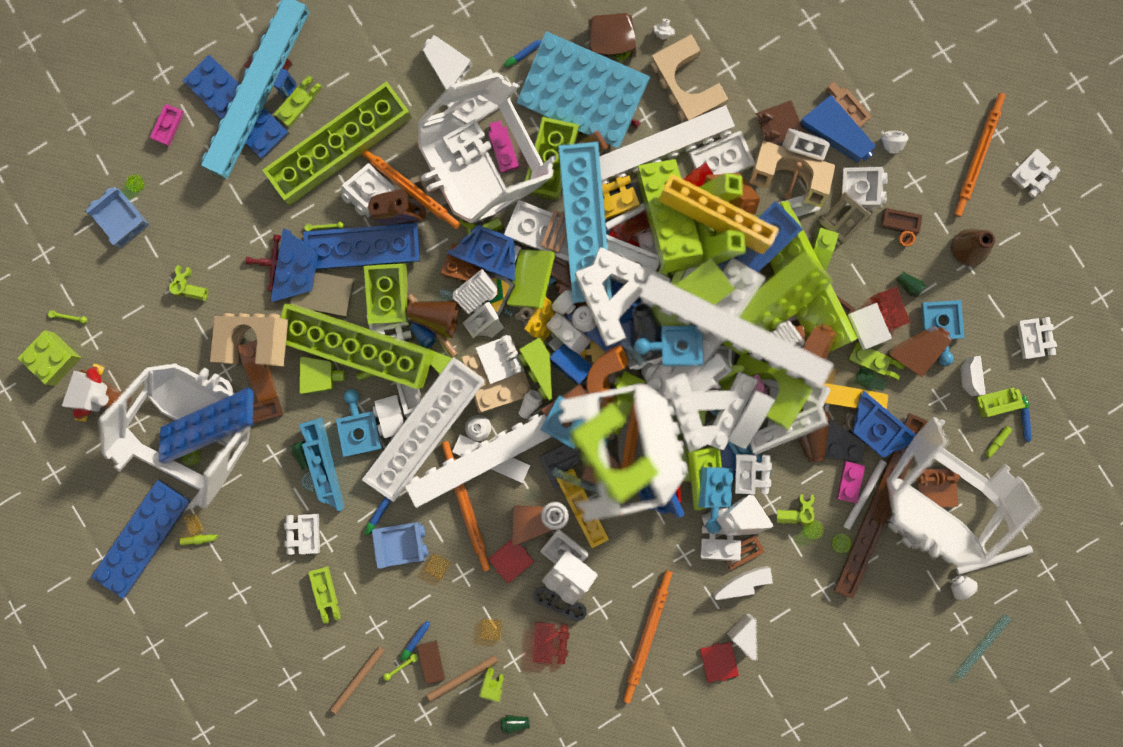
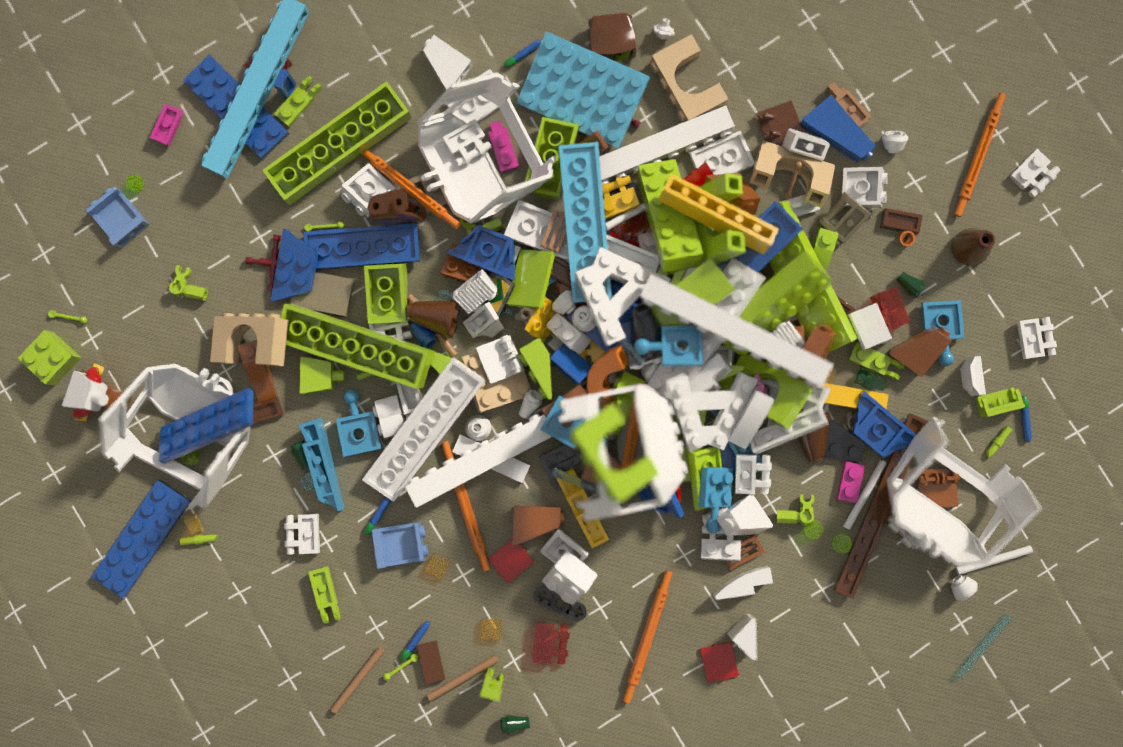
(549, 511): white cone -> none

